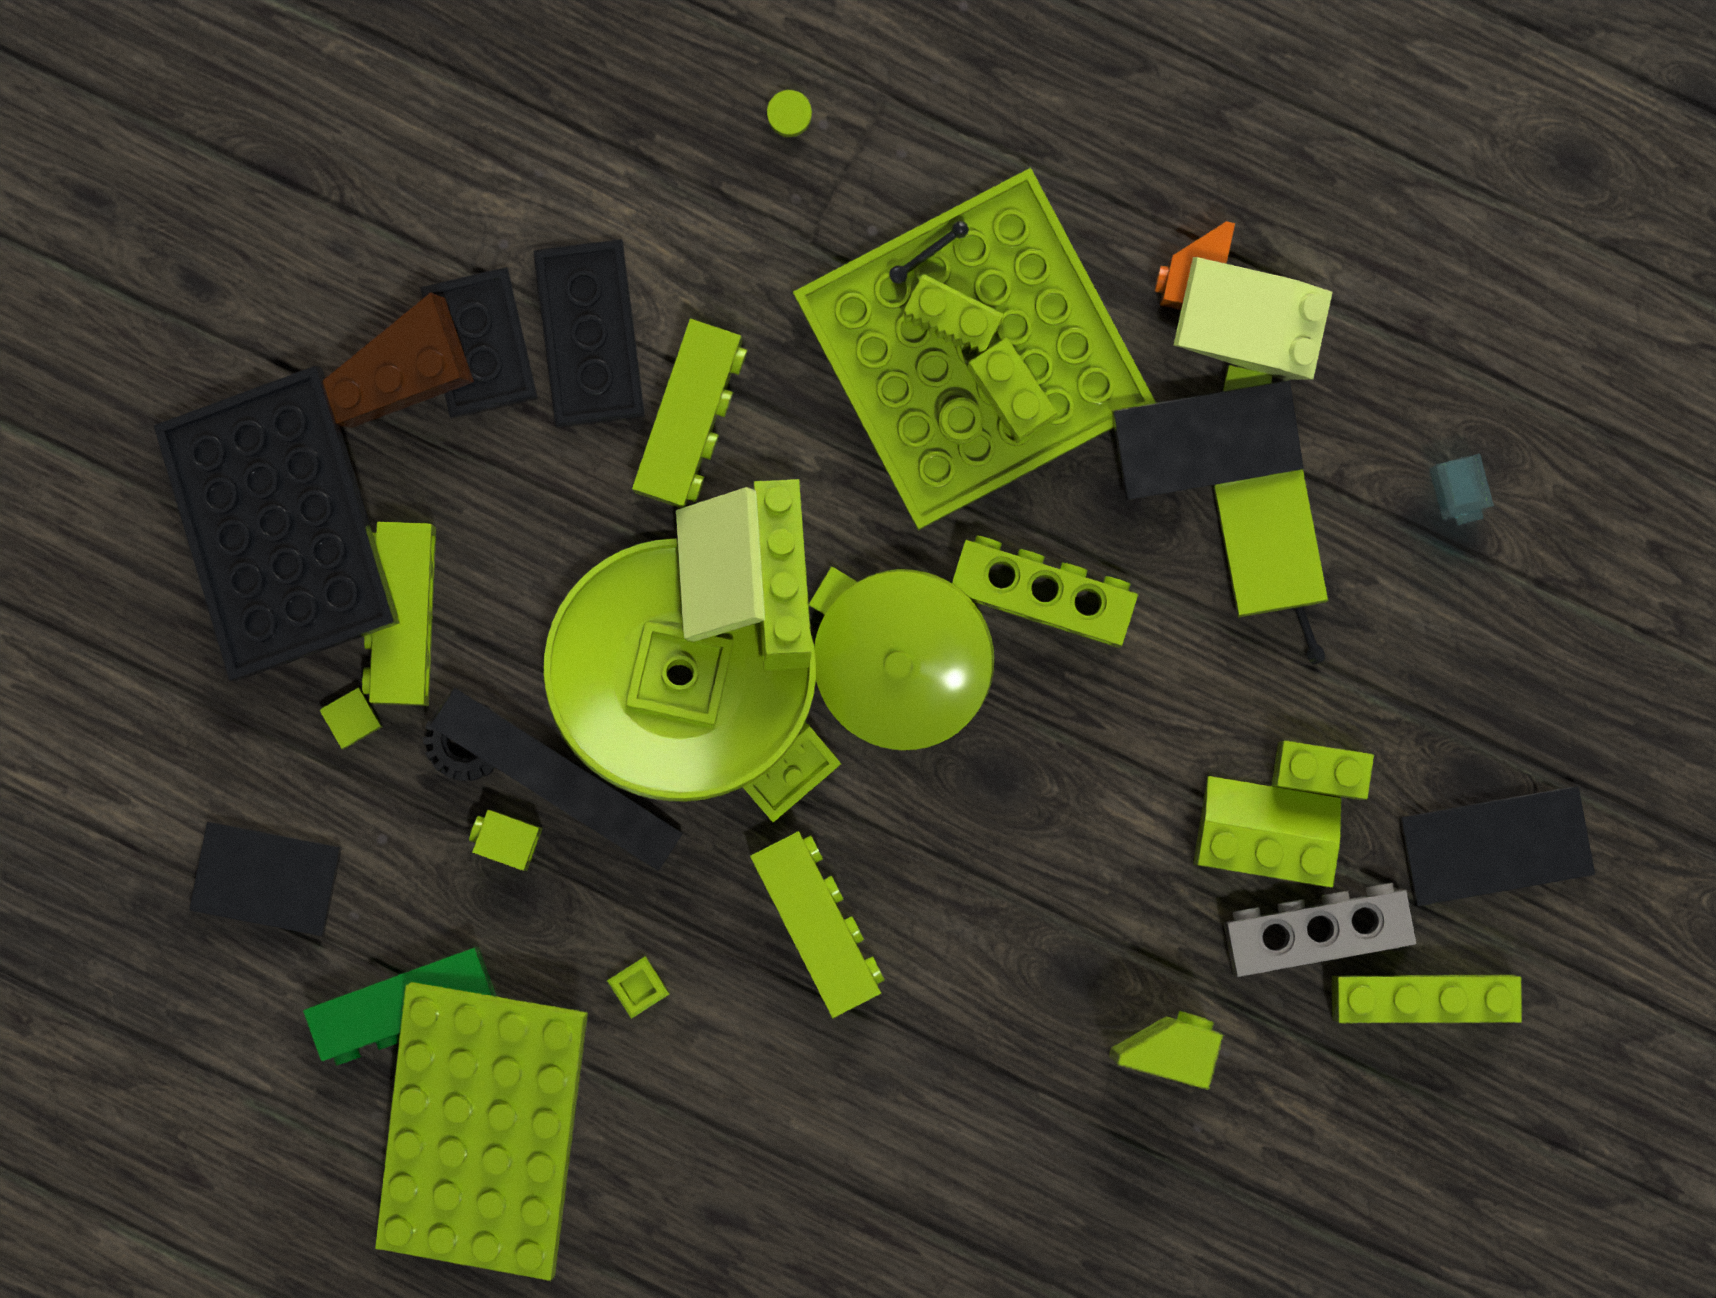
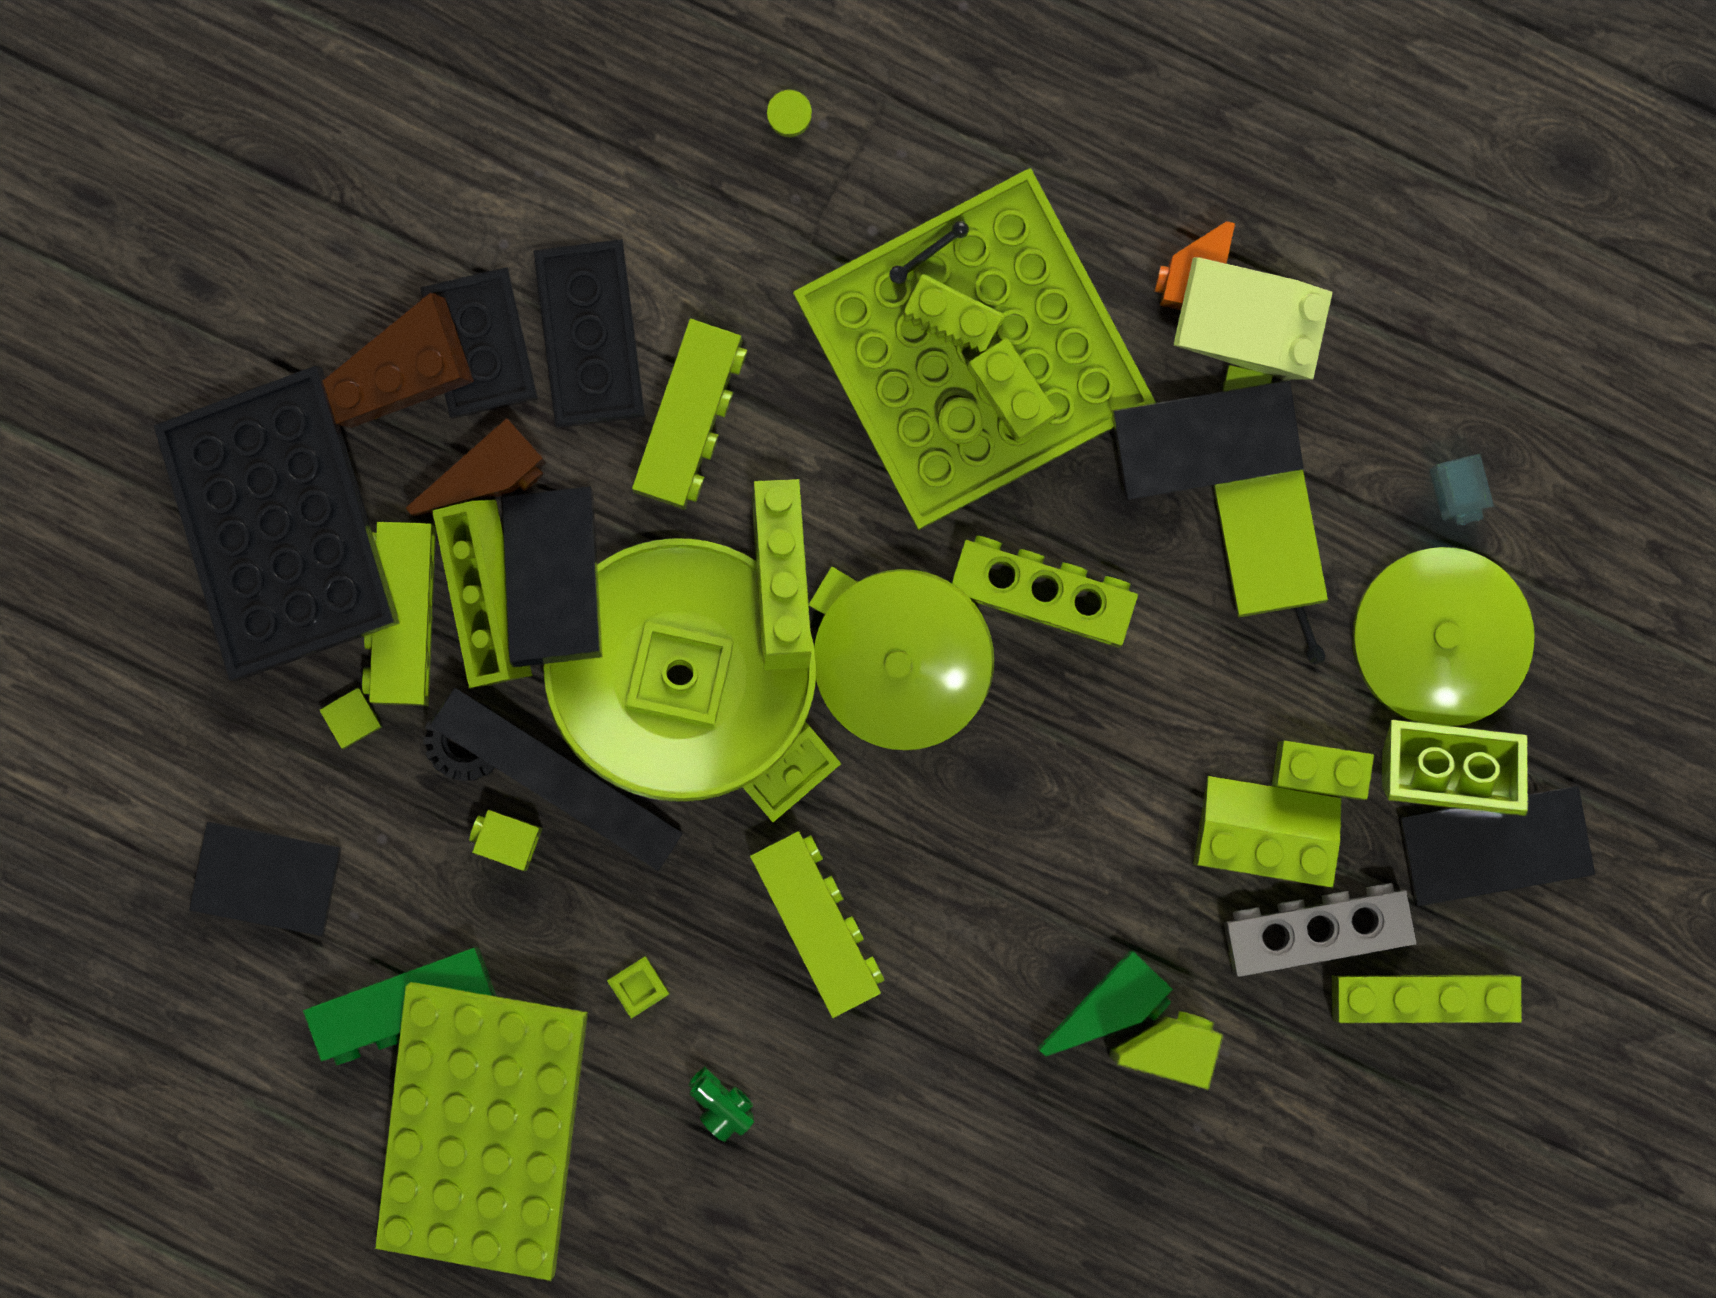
(476, 581): none -> lime brick
(488, 470): none -> reddish brown slope
(551, 577): none -> black tile
(720, 564): yellowish green tile -> none
(725, 1110): none -> green plate
(1117, 1002): none -> green slope
(1443, 637): none -> lime dish
(1455, 767): none -> lime slope

